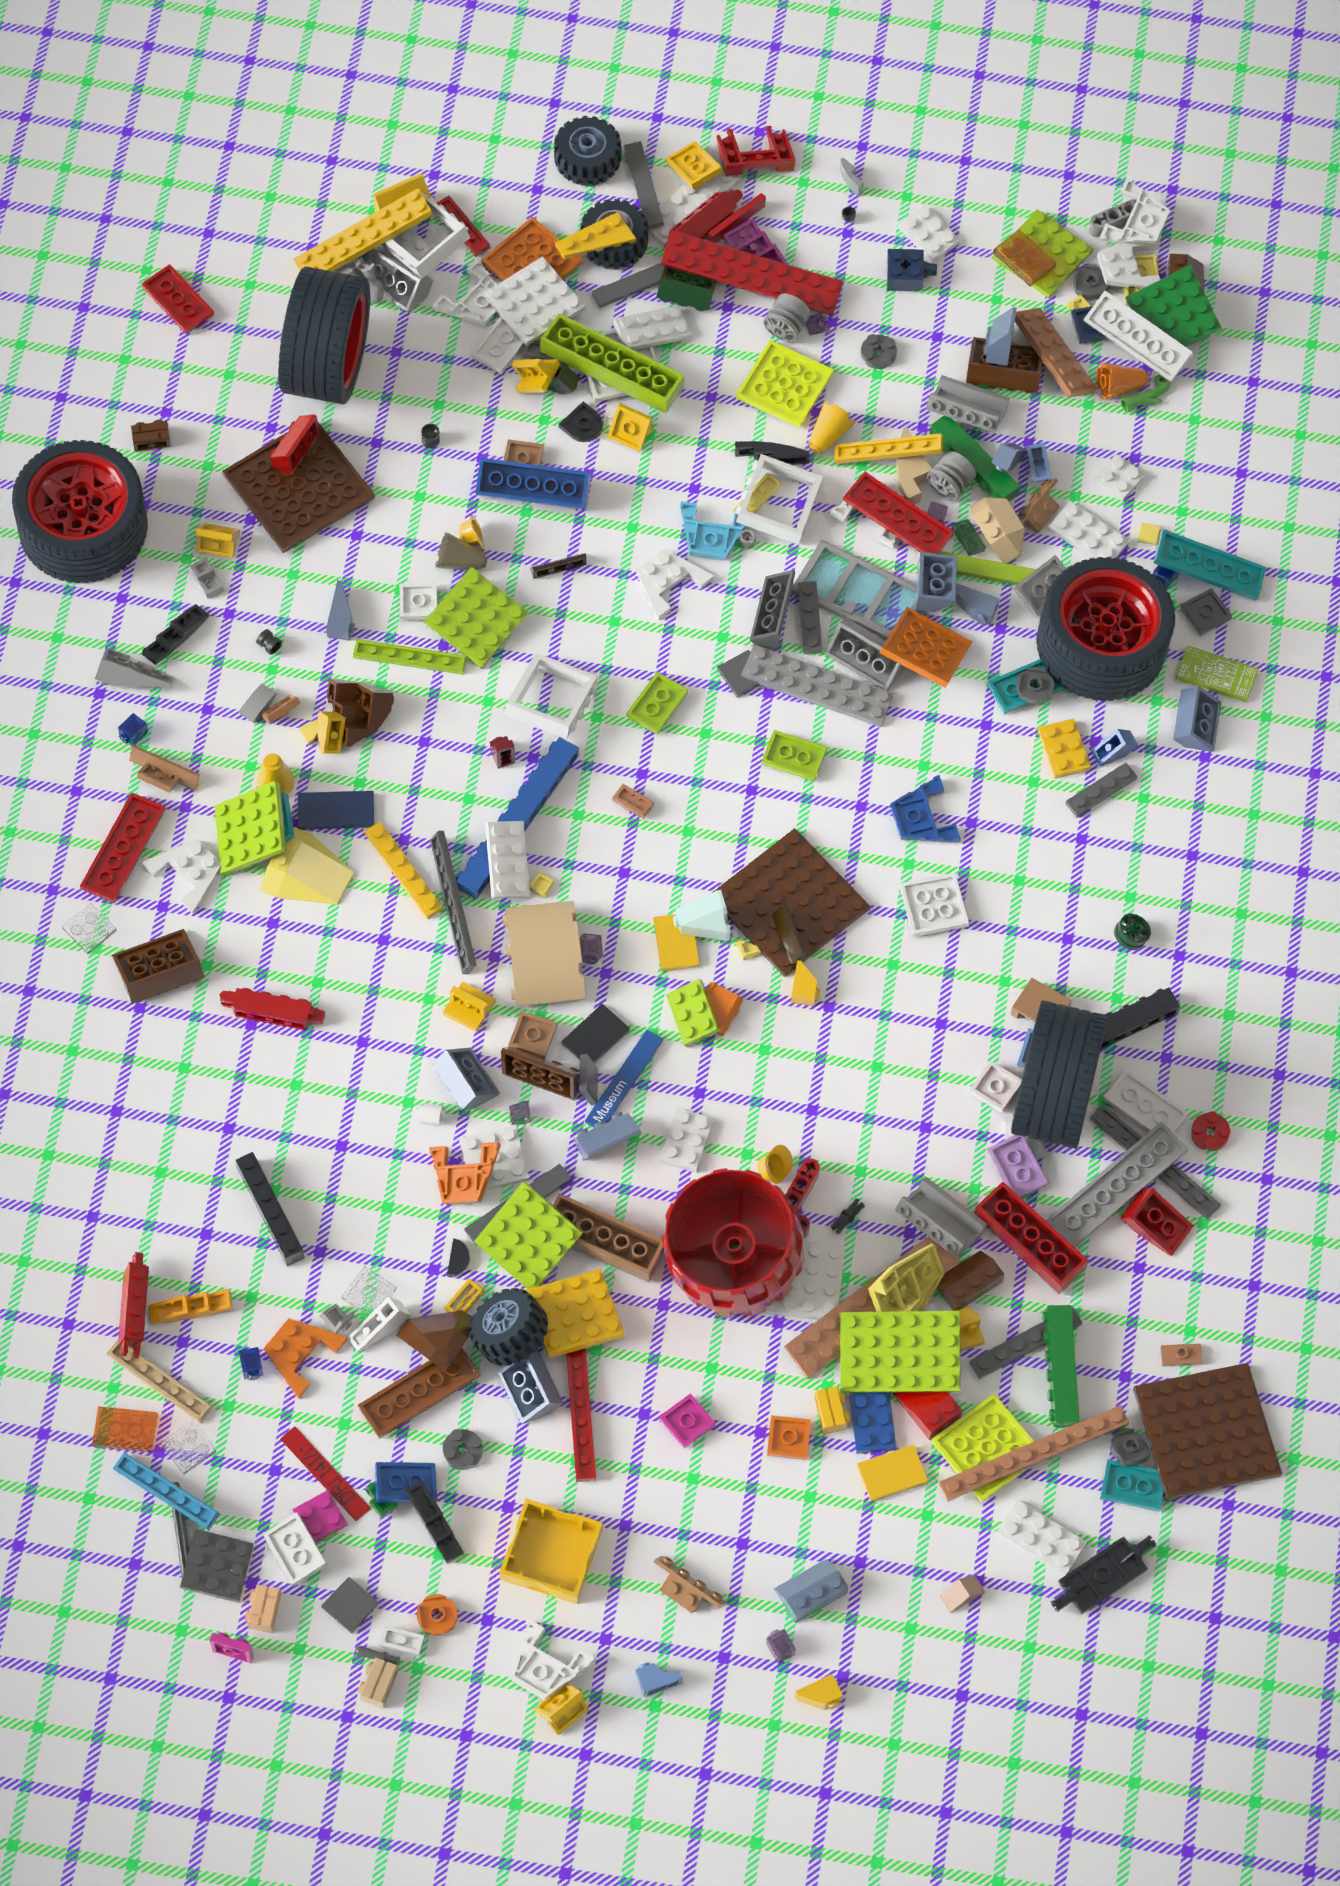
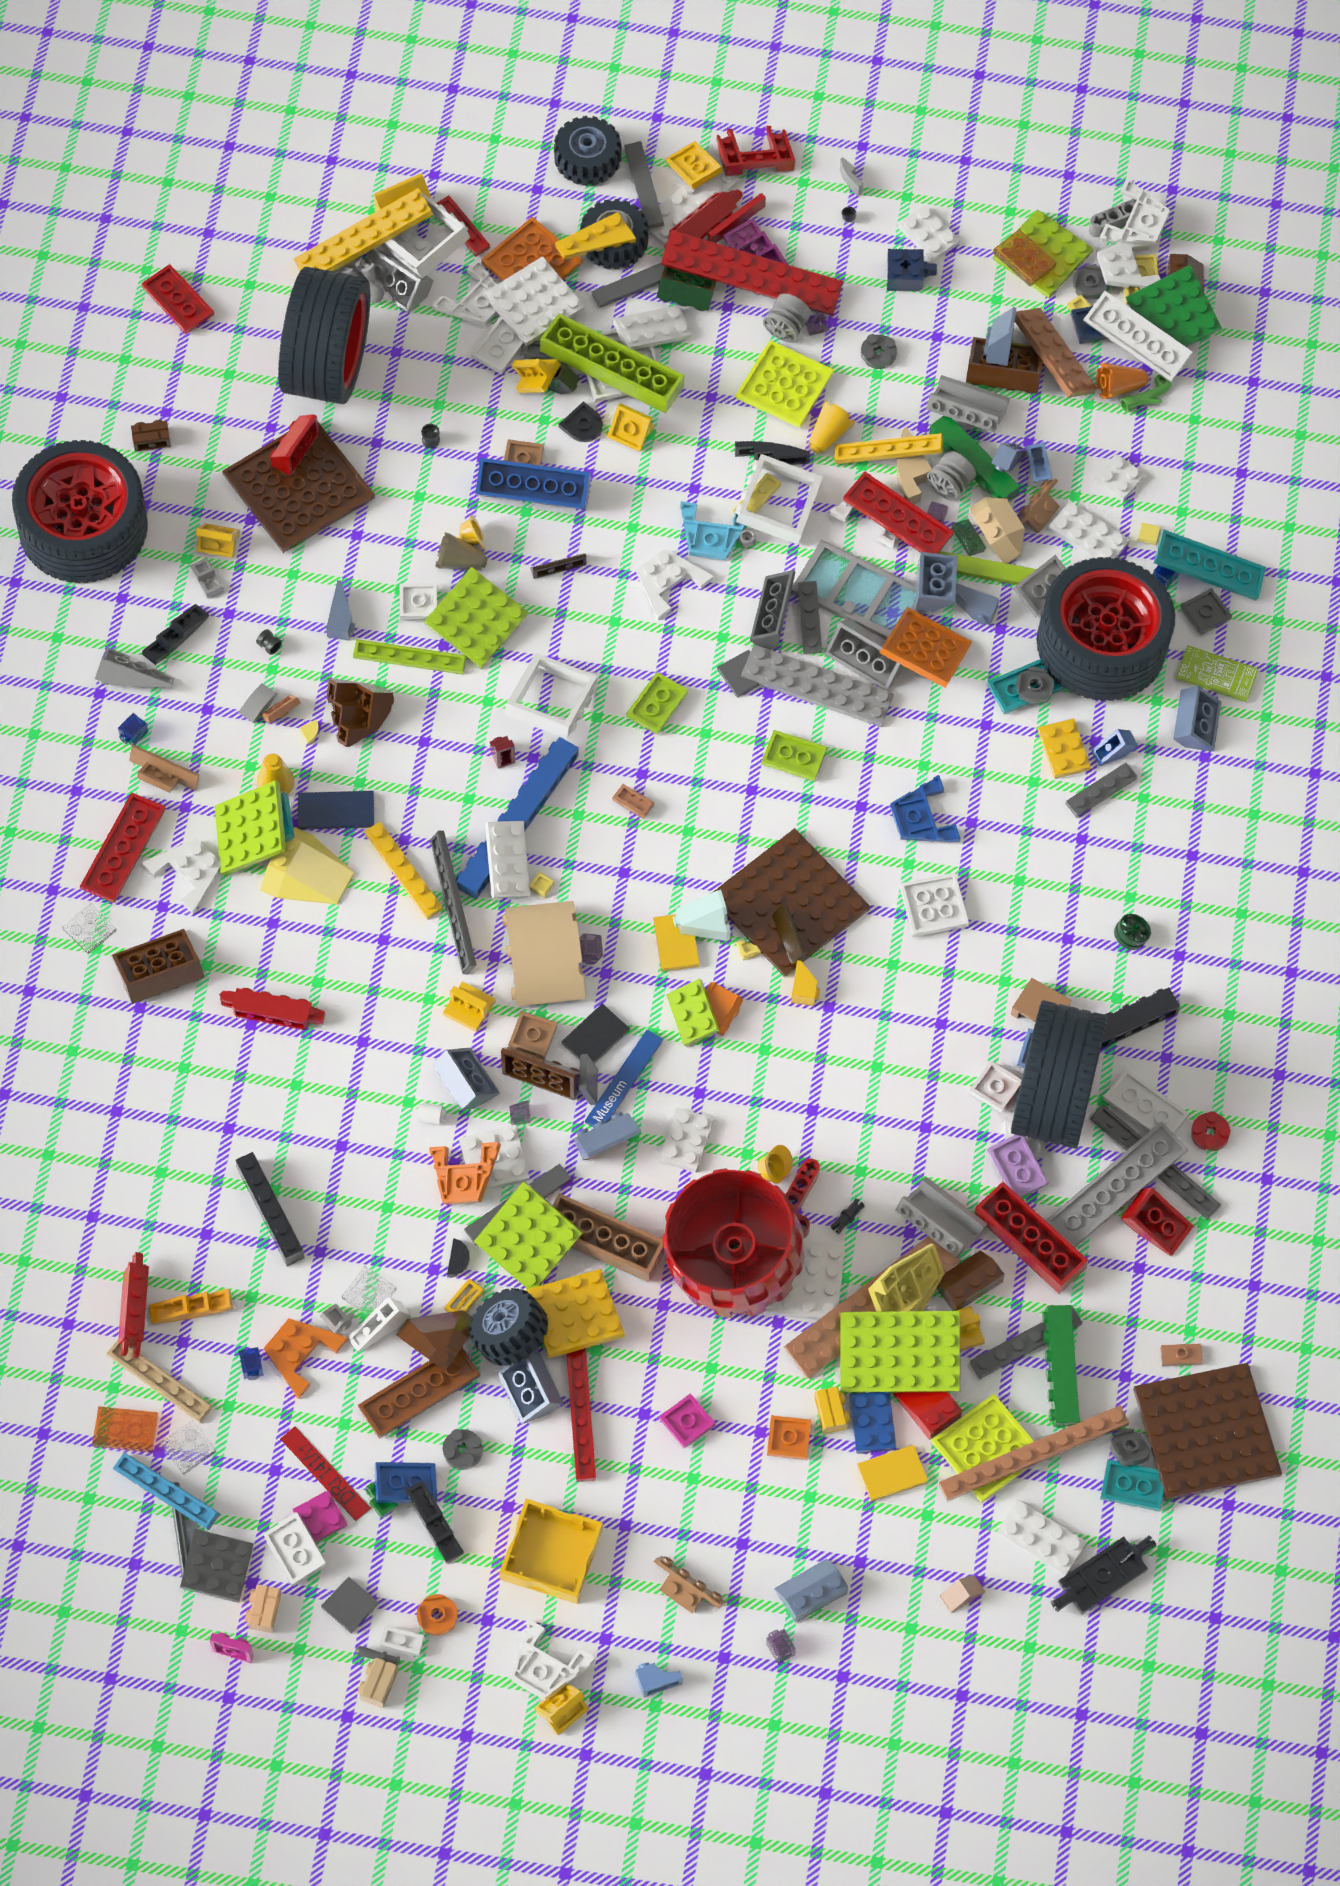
(330, 731): yellow slope -> none
(821, 1694): yellow slope -> none

